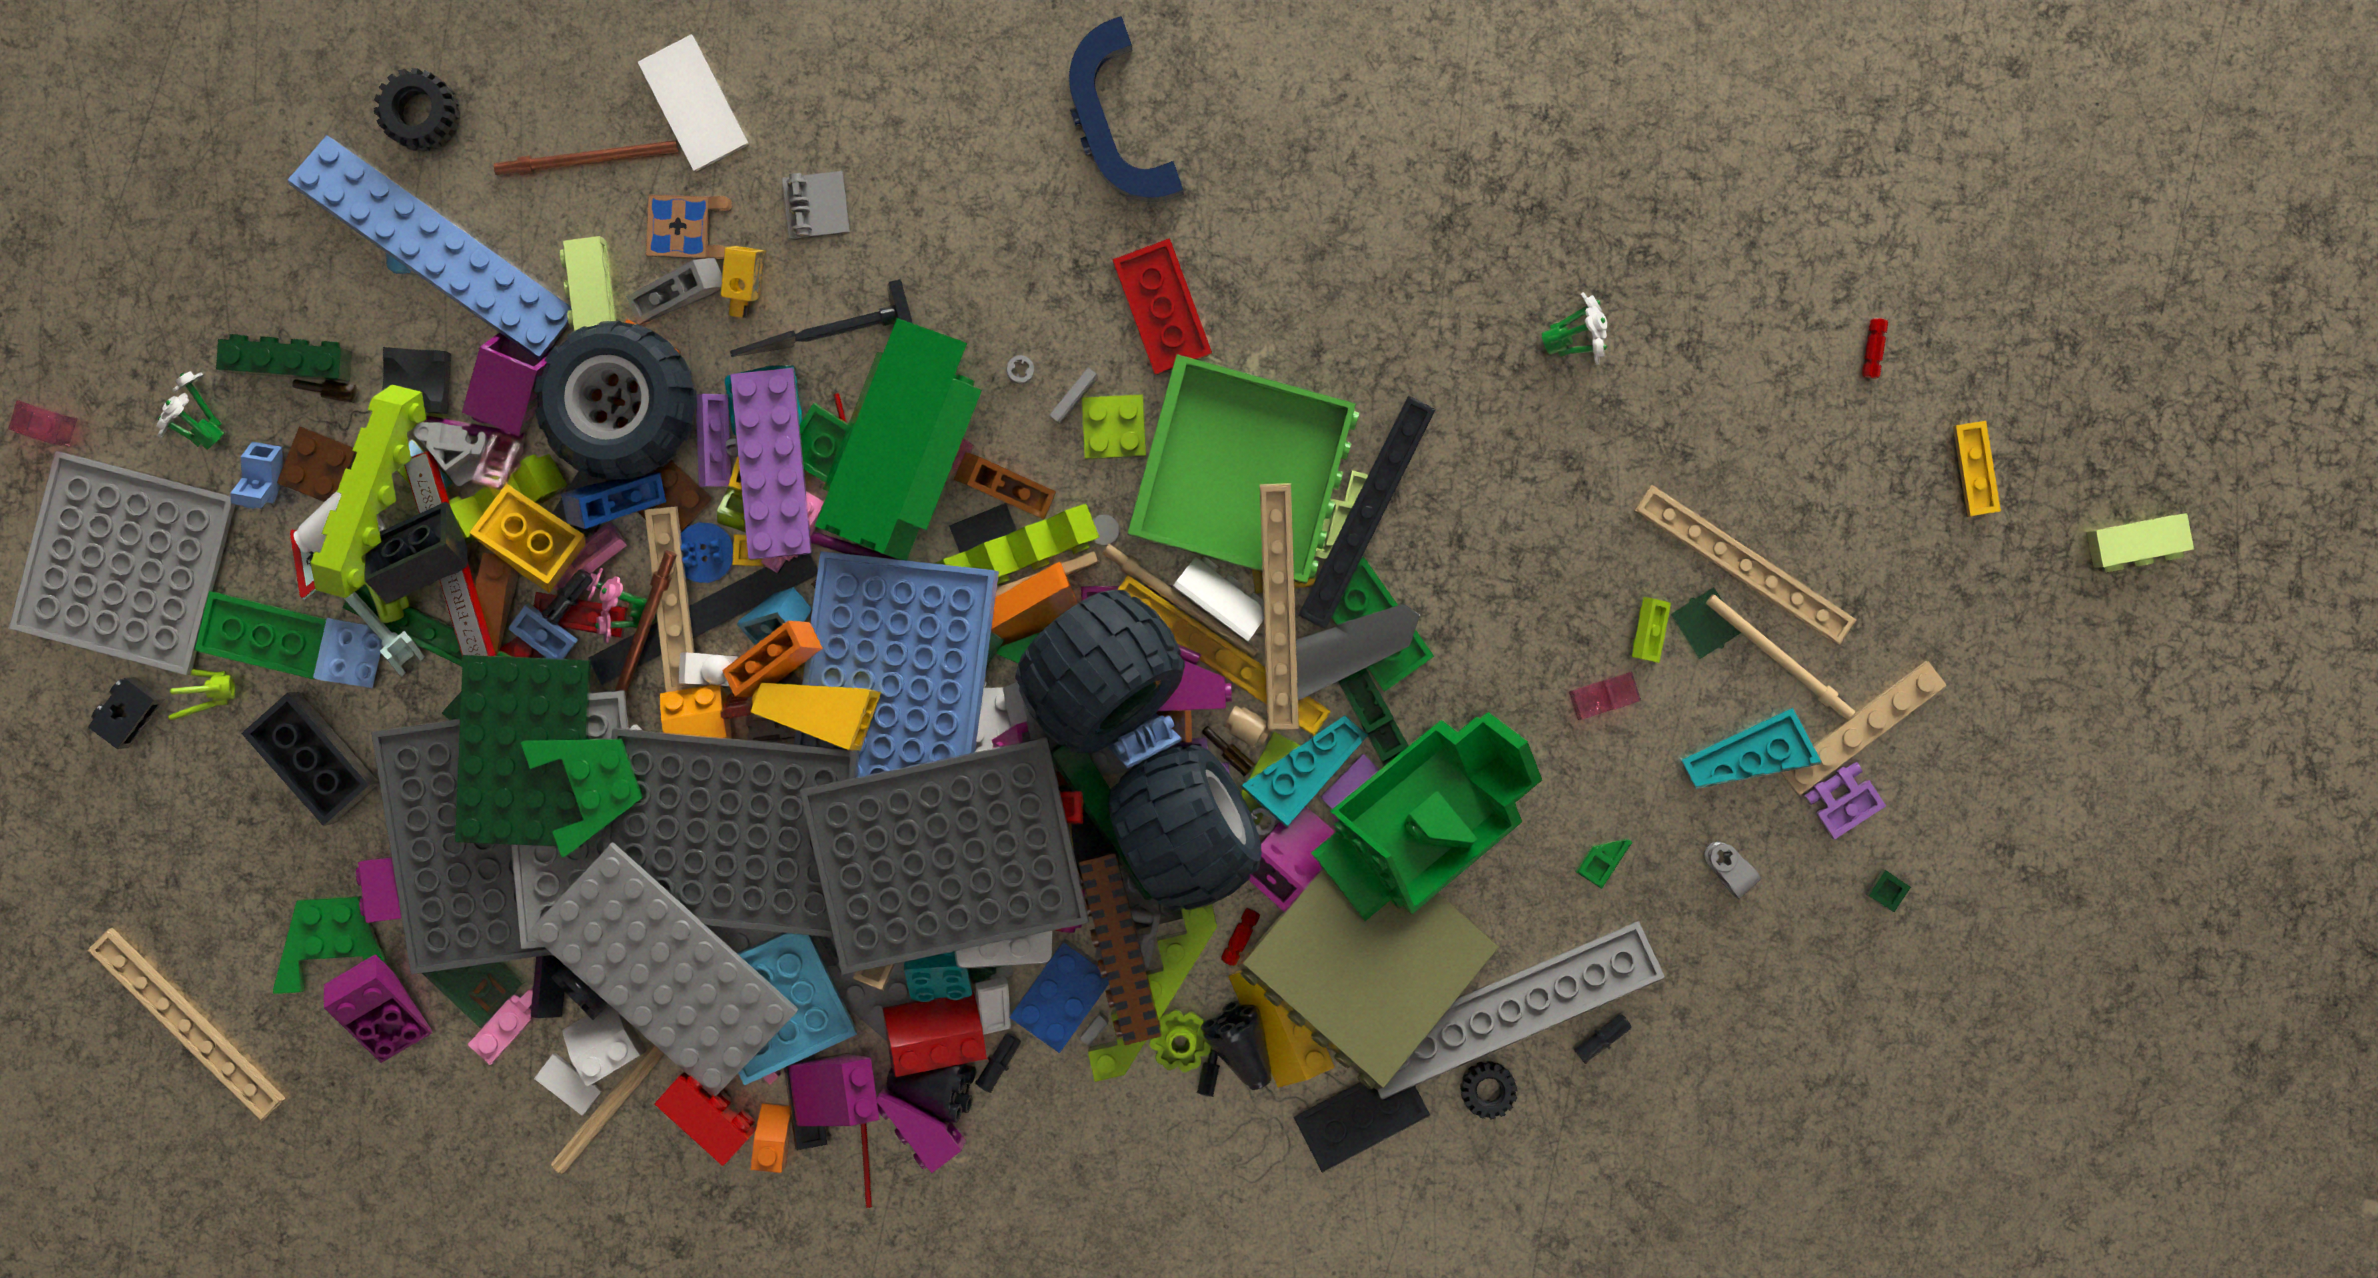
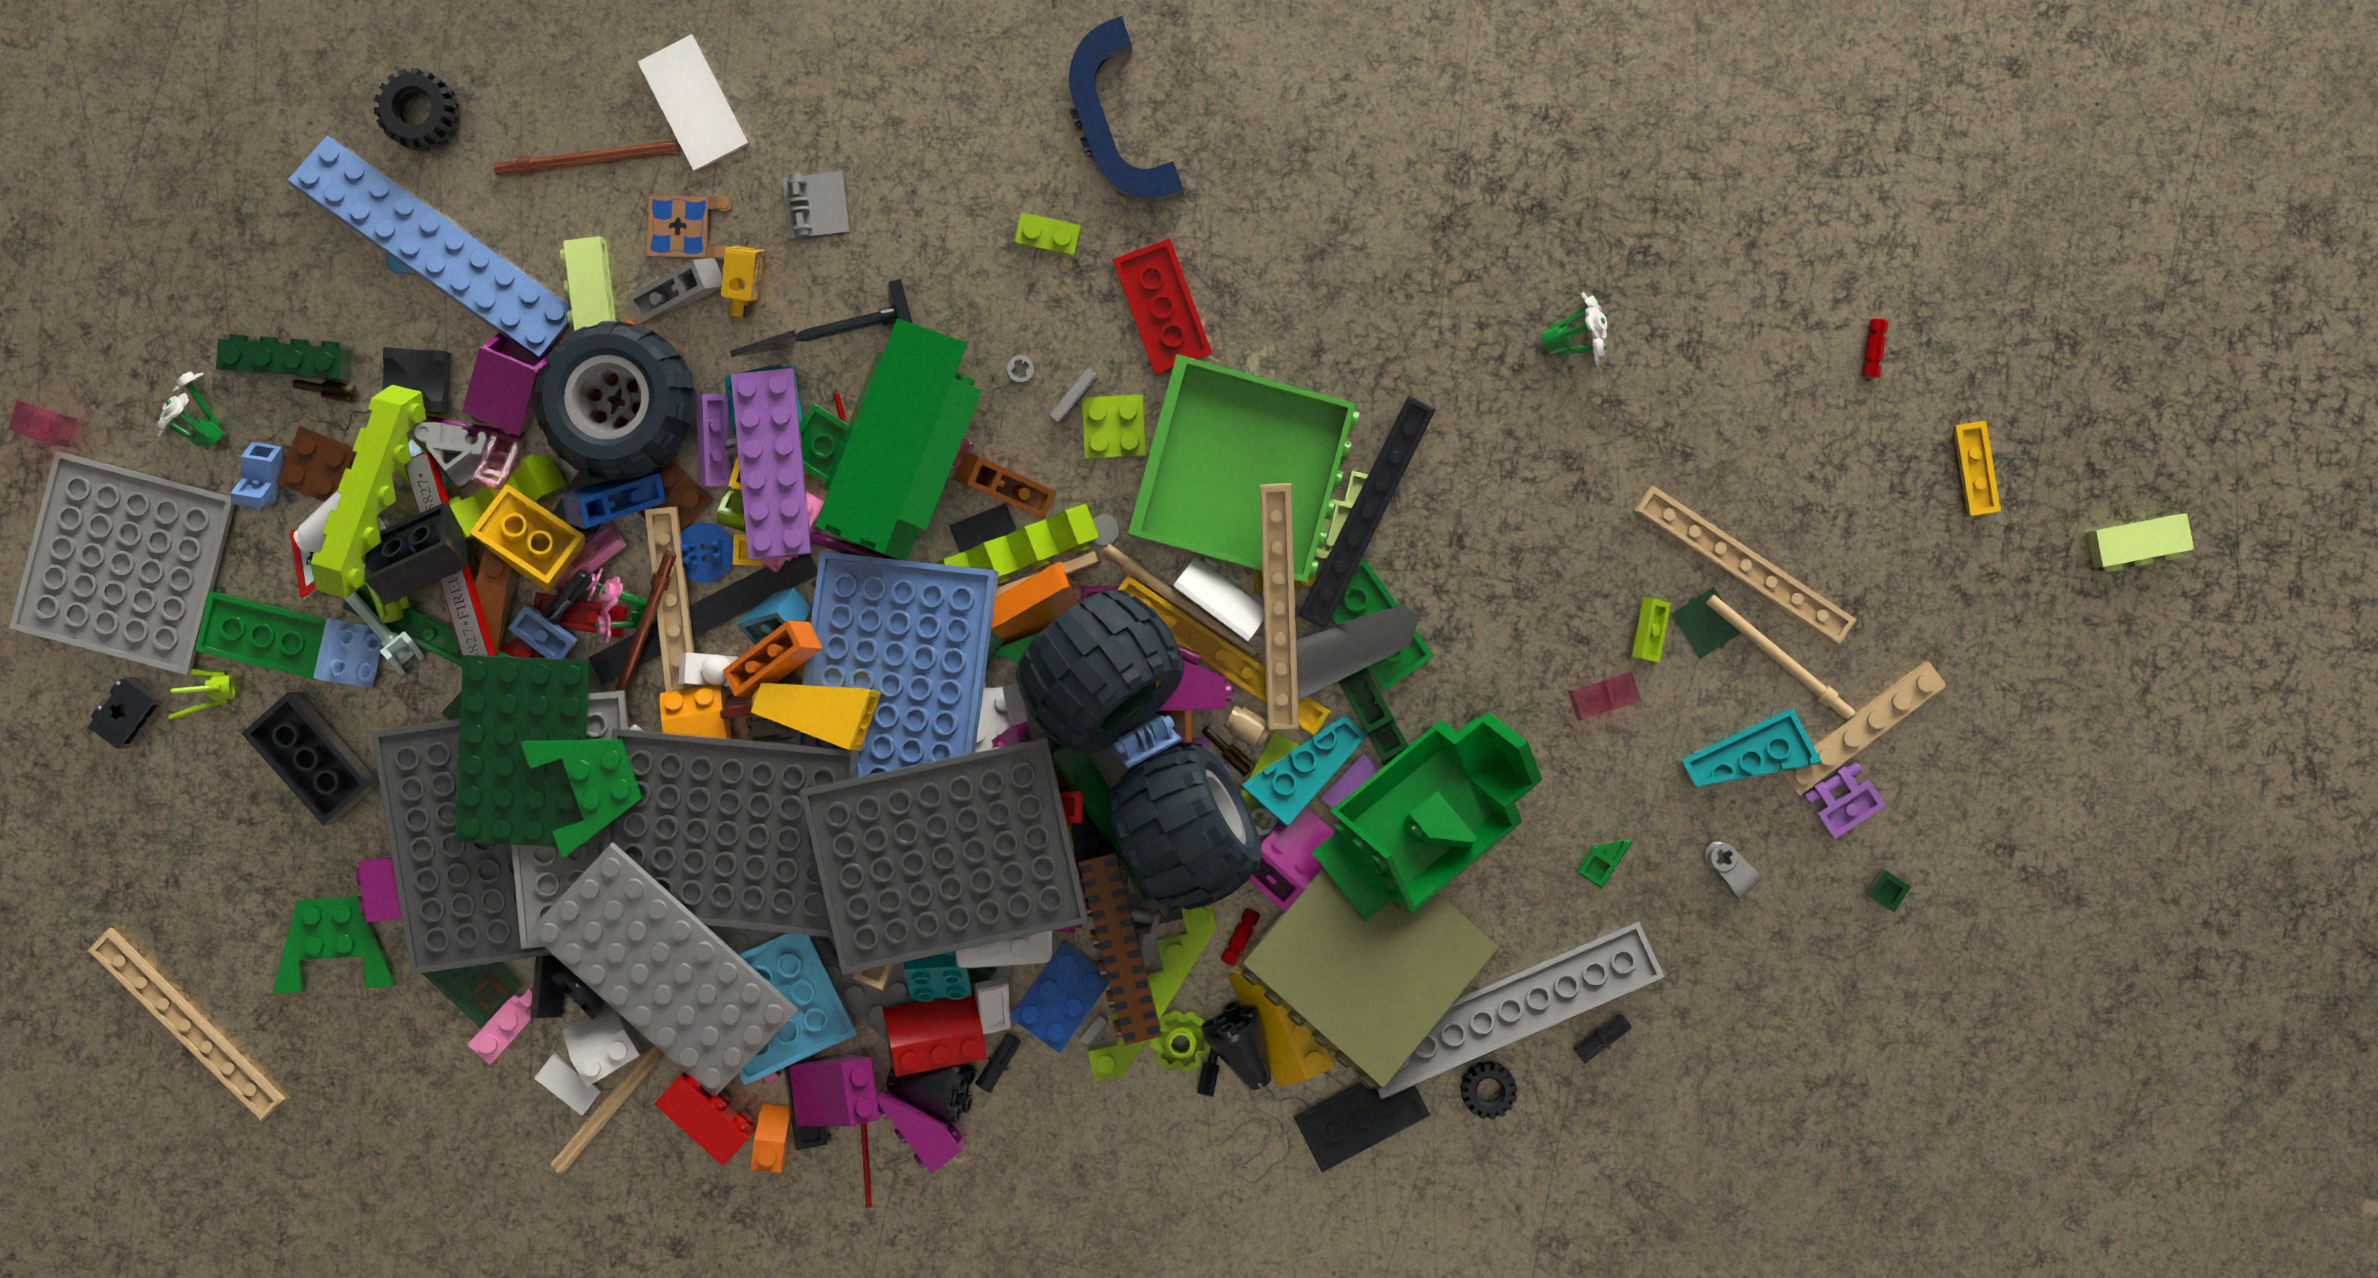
(375, 1009): magenta slope -> none
(1047, 234): none -> lime plate

